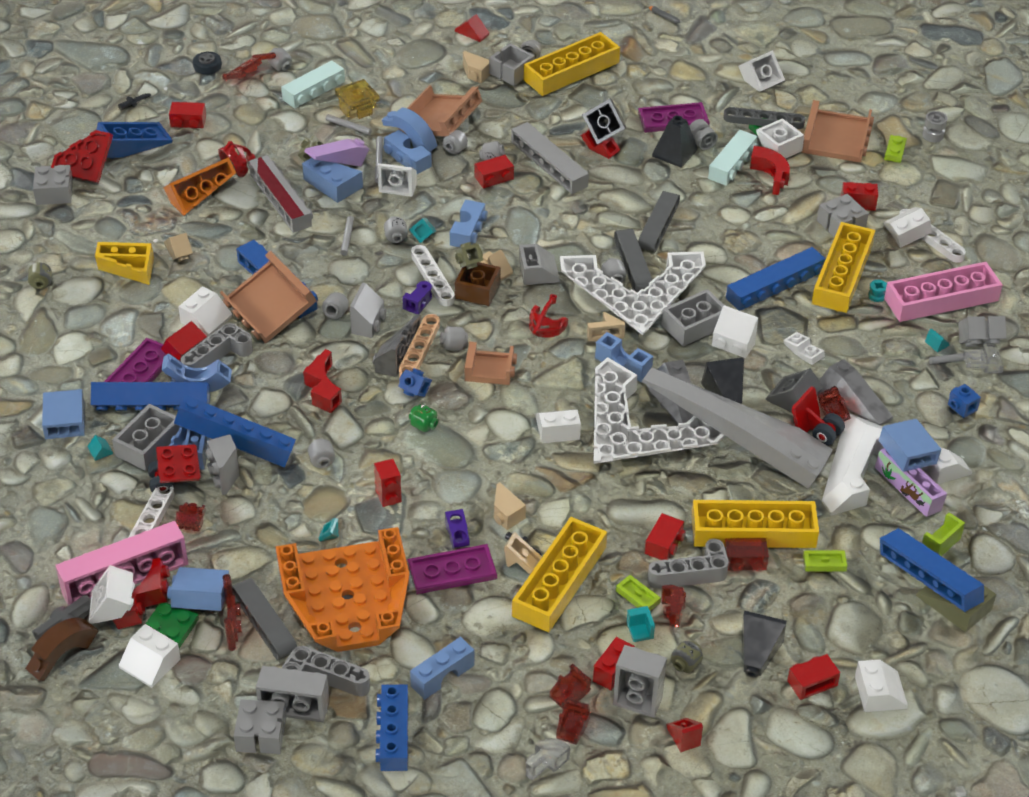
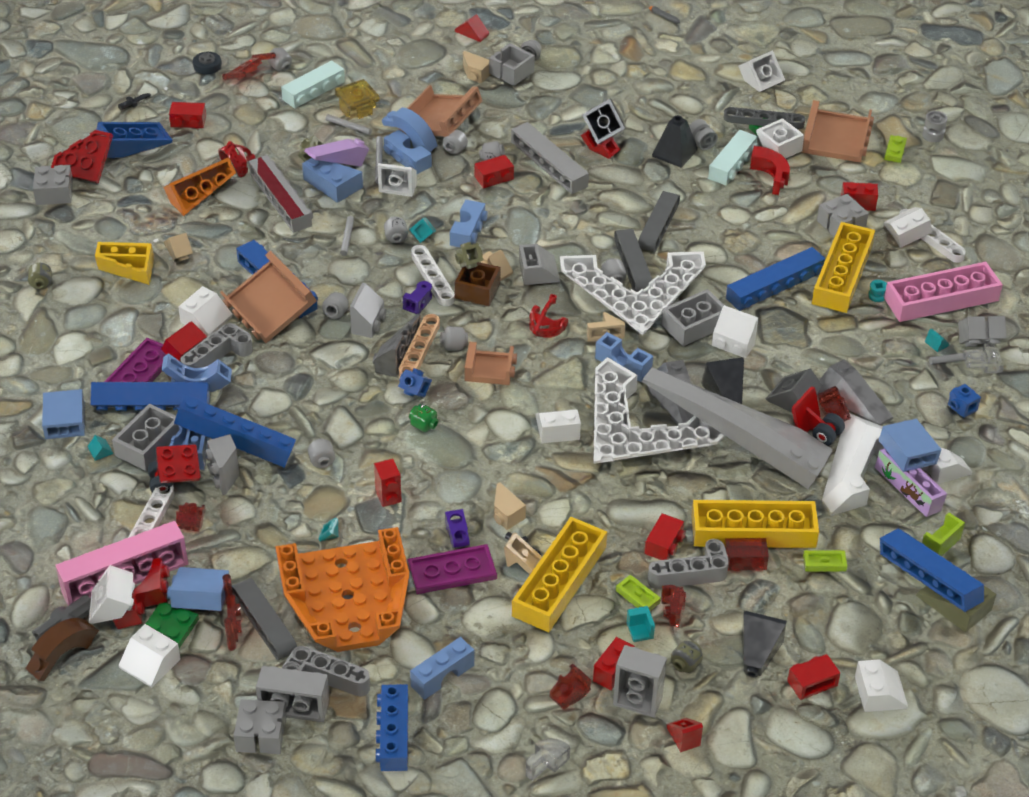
(323, 393): red arch -> none
(571, 63): yellow brick -> none
(573, 721): clear red hand -> none
(657, 117): magenta tile -> none
(801, 347): white slope -> none

